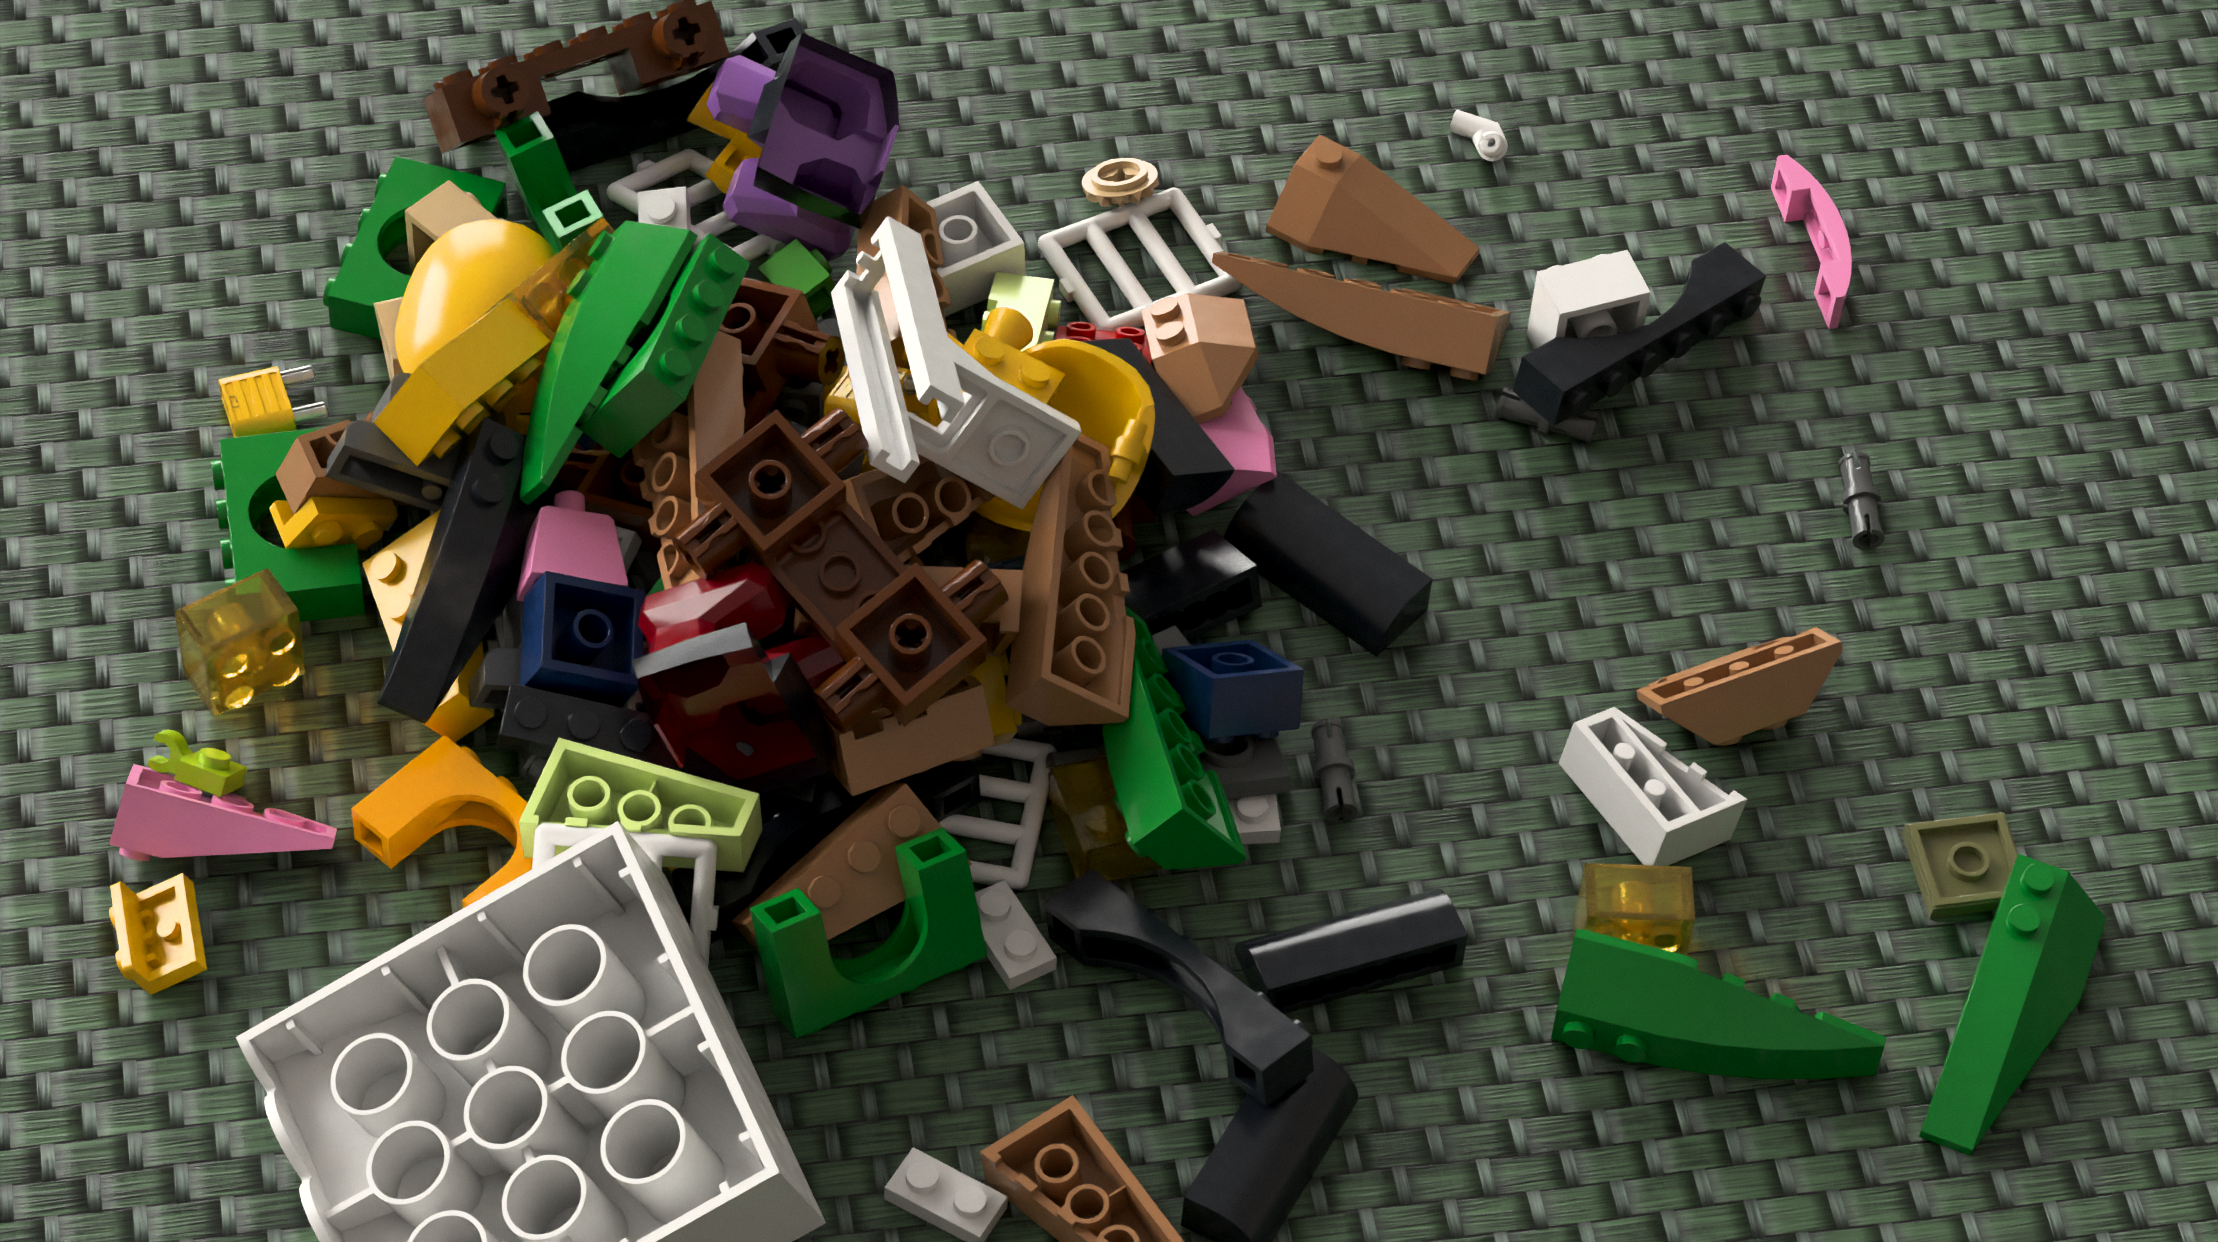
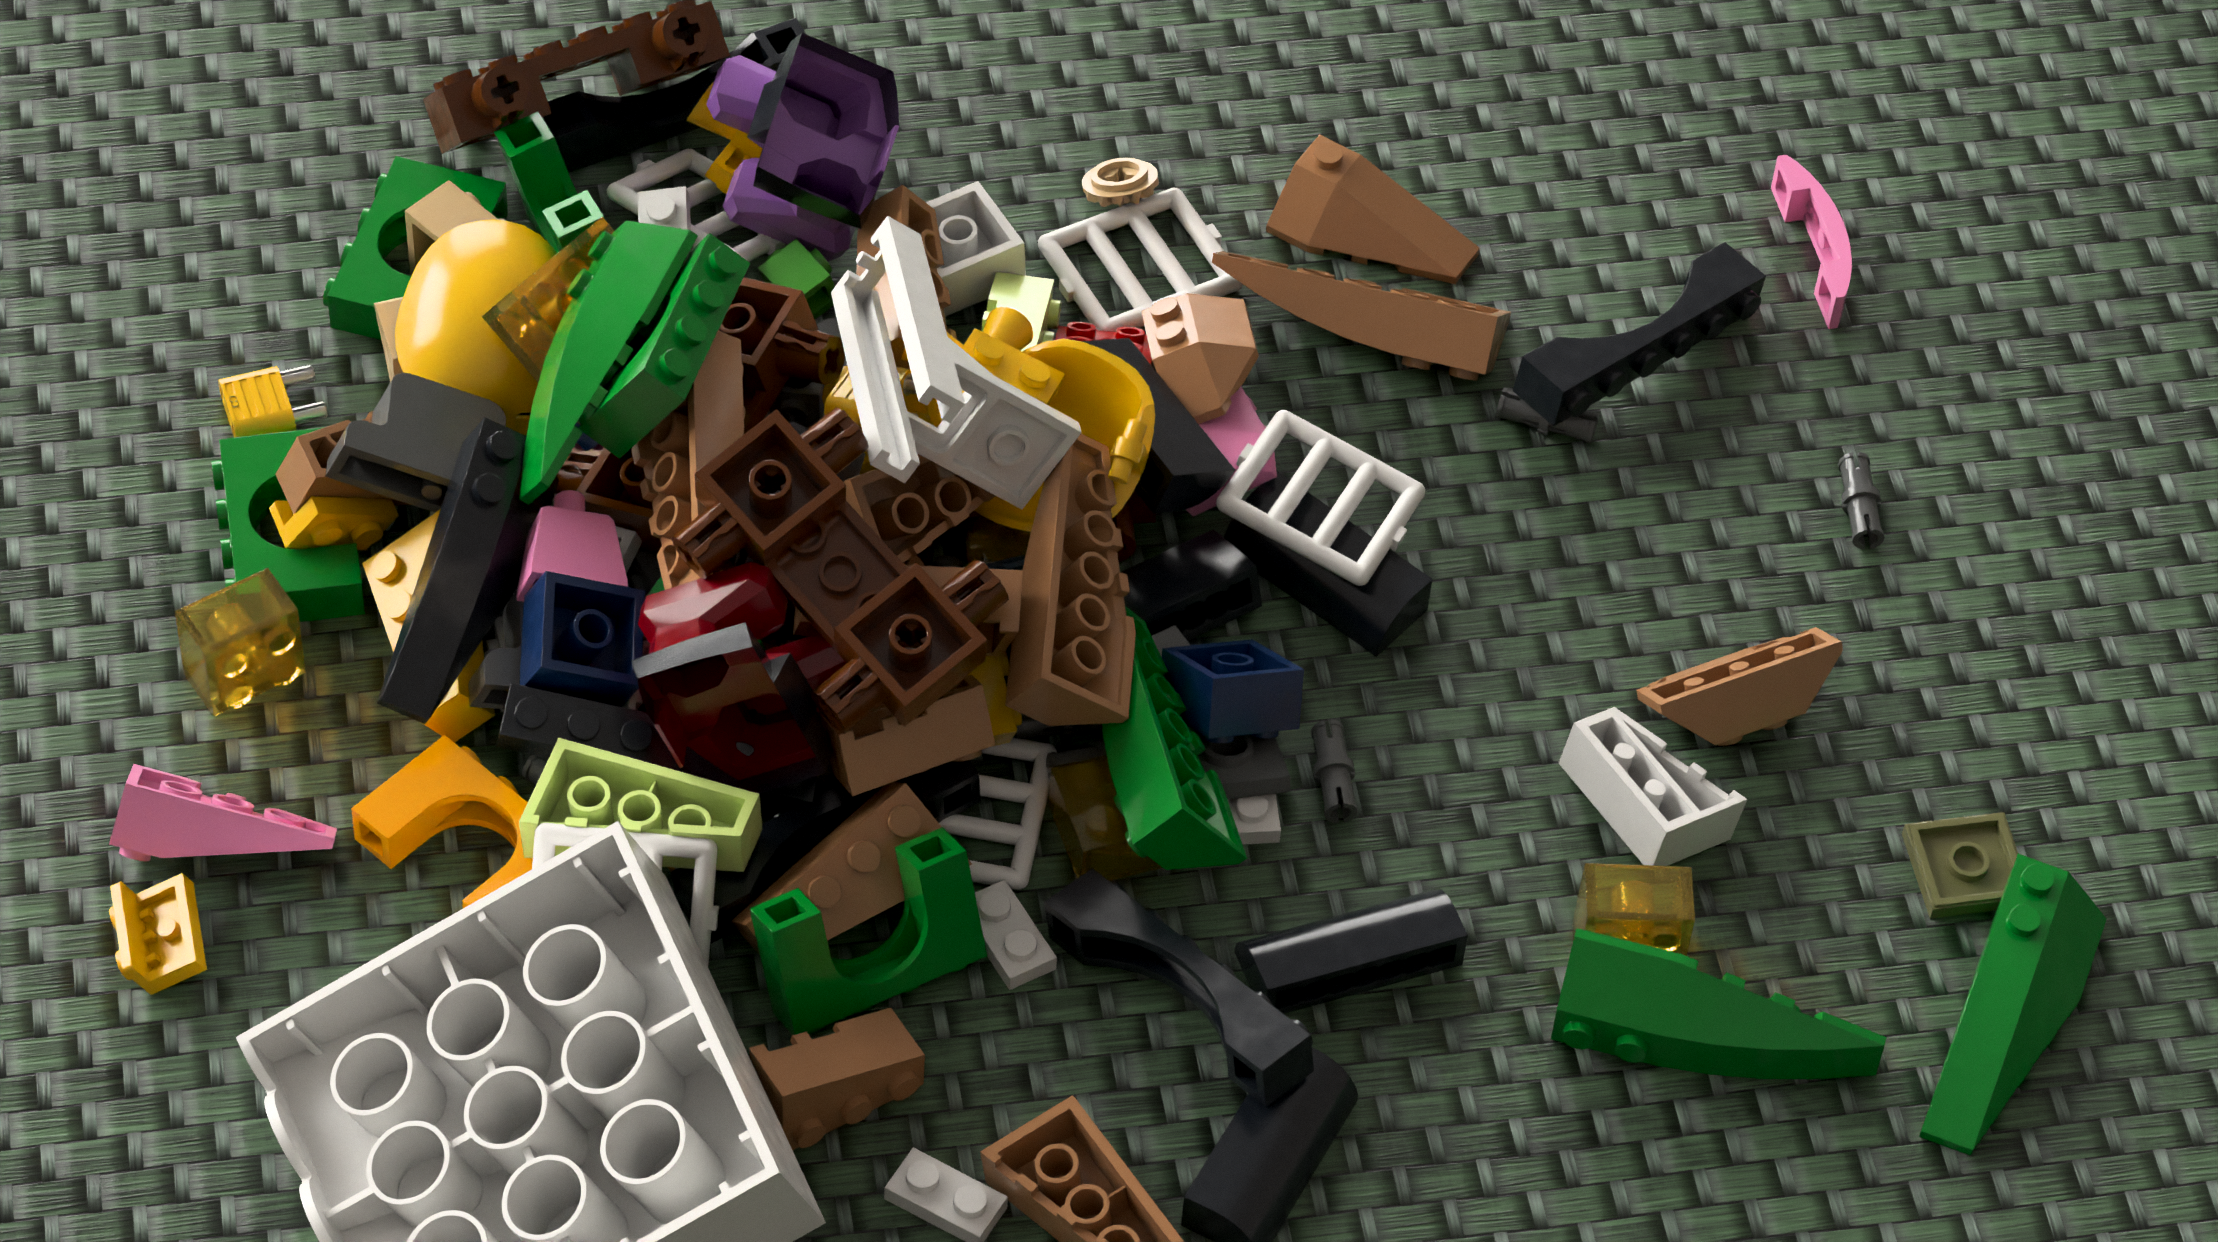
(205, 769): lime plate -> none
(462, 383): yellow brick -> none
(839, 1075): none -> medium nougat wedge
(1318, 547): none -> white bar
(1484, 133): white arm -> none
(1588, 299): white brick -> none

